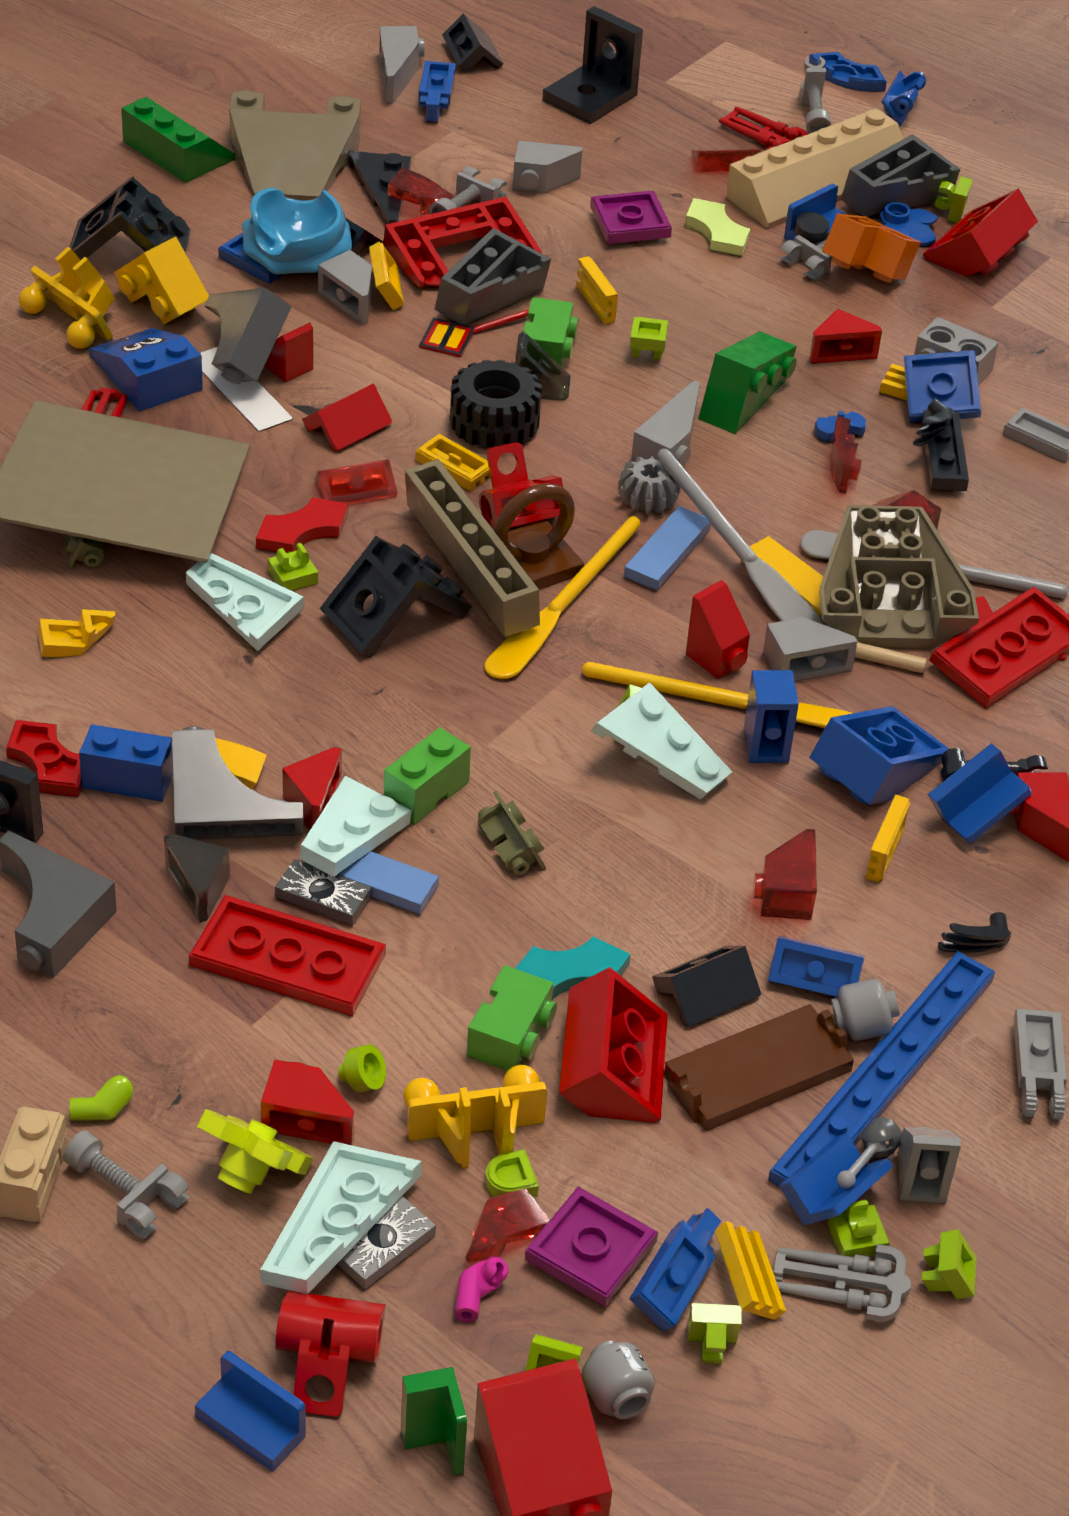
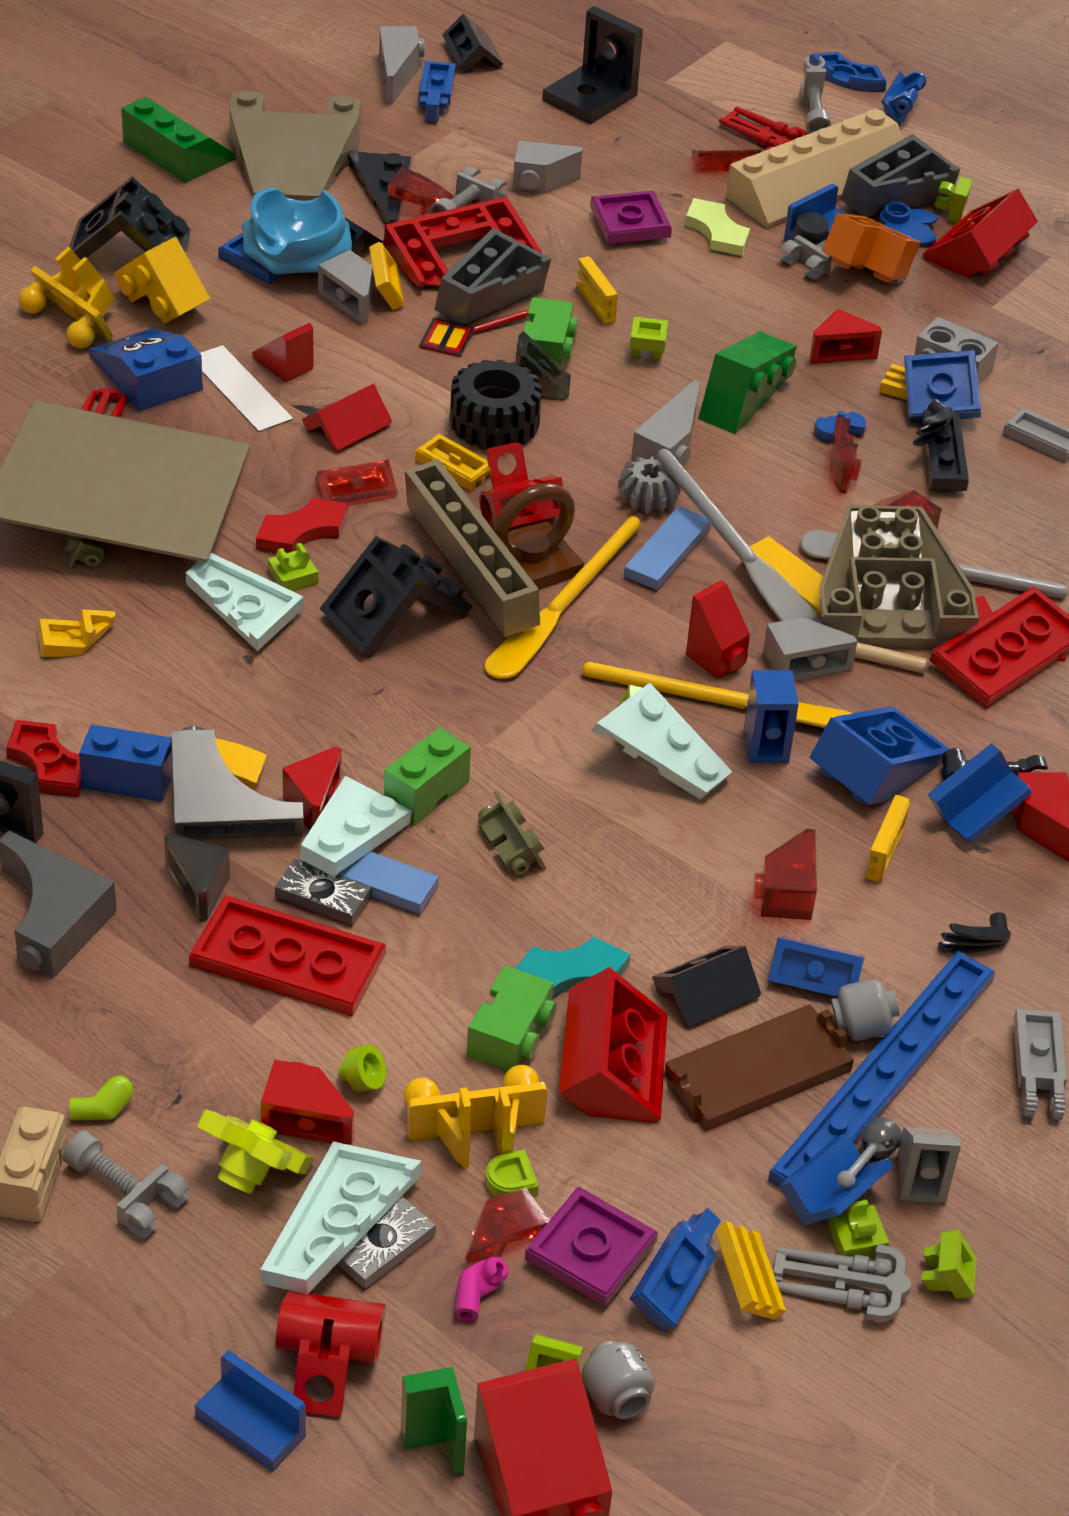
(248, 331): dark grey arch -> none
(714, 1327): lime tile -> none

